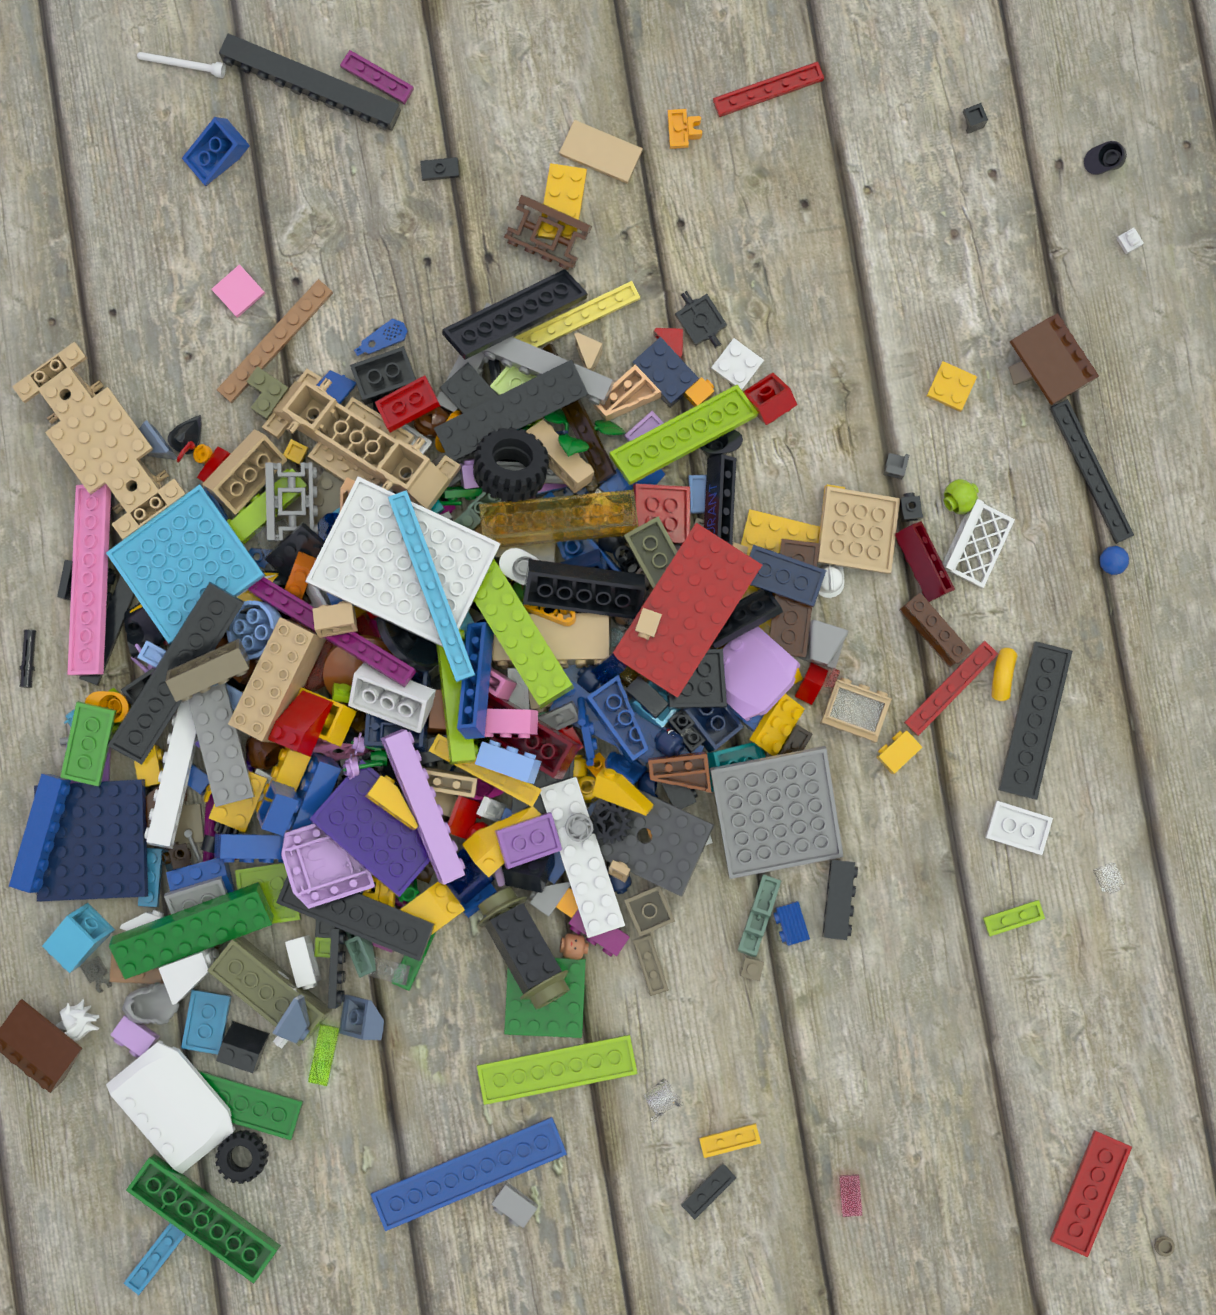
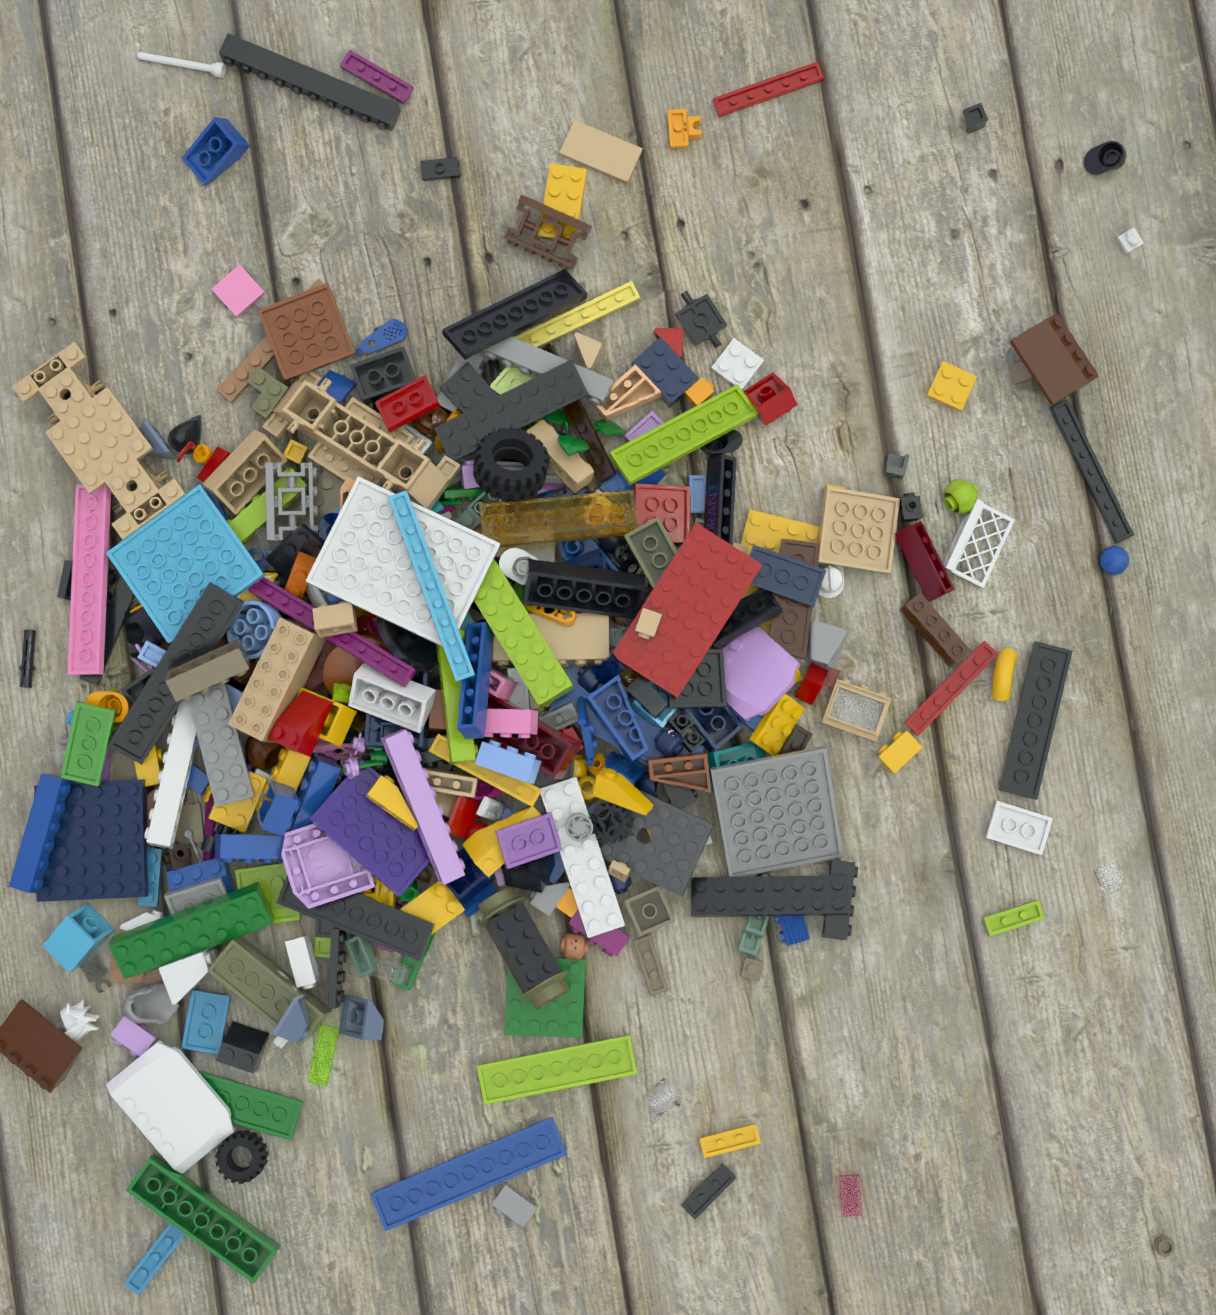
(306, 332): none -> dark orange plate
(769, 896): none -> black plate
(1091, 1193): red plate -> none

